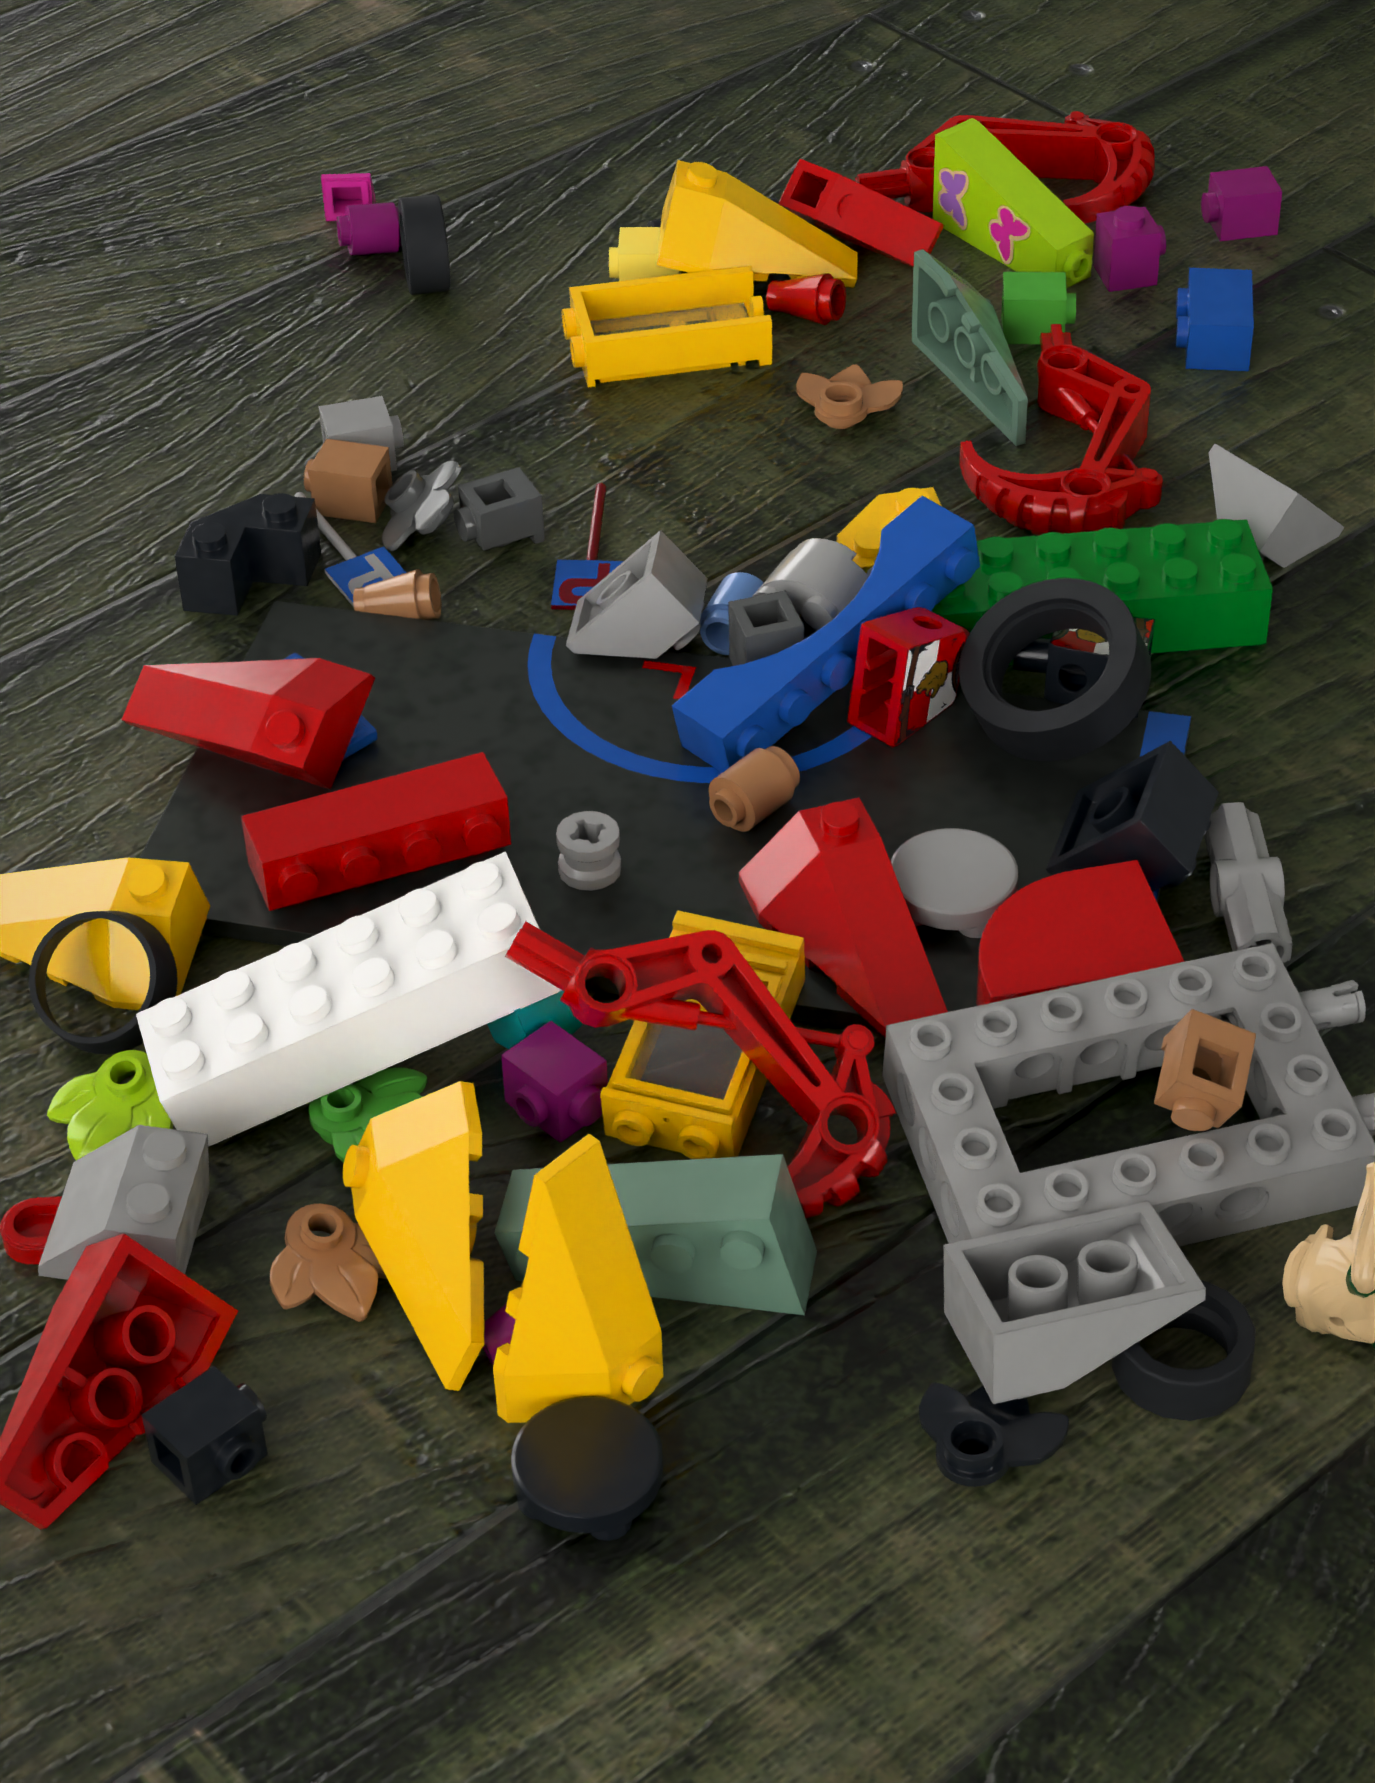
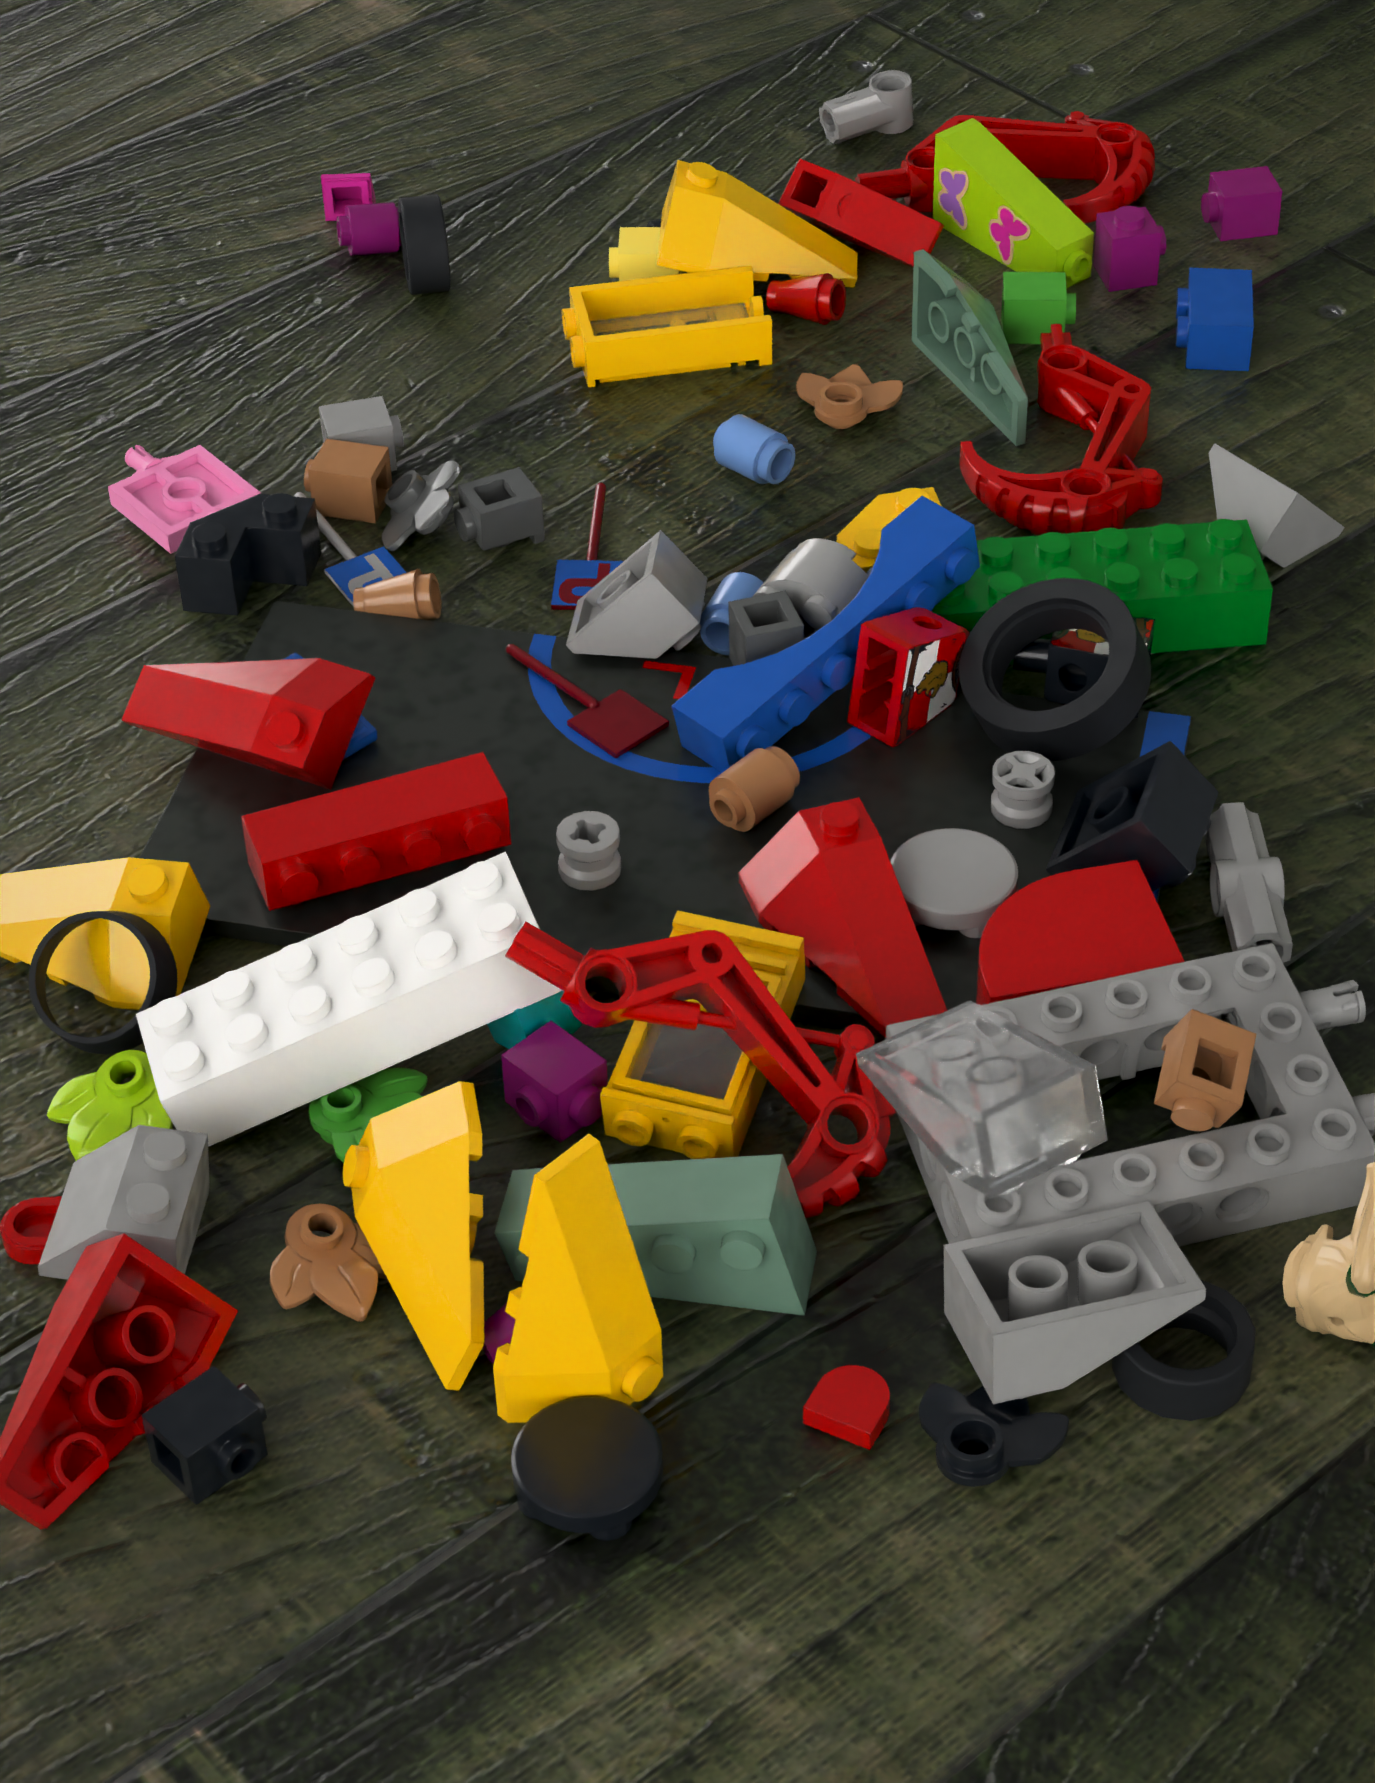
(176, 491): none -> bright pink plate
(612, 723): none -> dark red piece
(753, 450): none -> medium blue brick
(849, 1404): none -> red tile
(881, 107): none -> light grey piece
(989, 1096): none -> clear slope
(1022, 789): none -> light grey wheel

